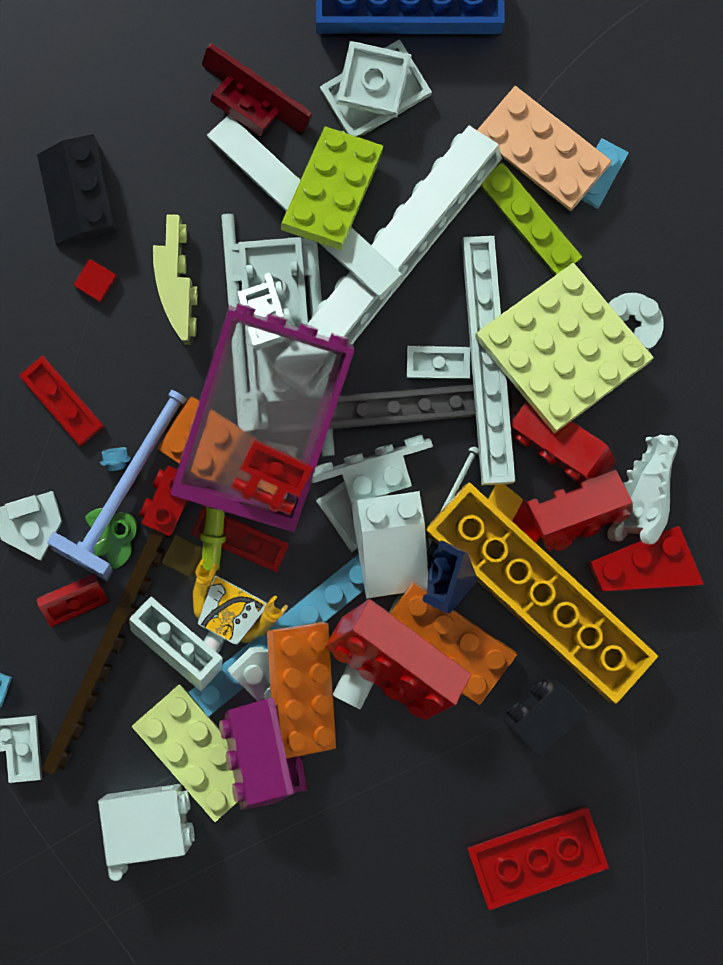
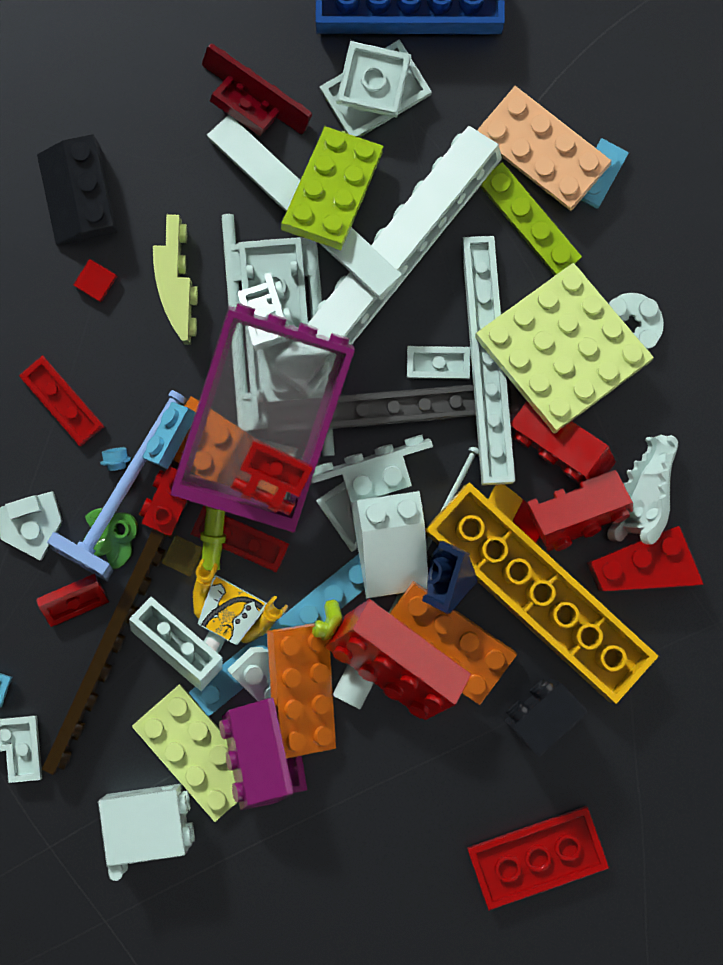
(169, 435): none -> medium azure plate
(326, 629): none -> lime arm

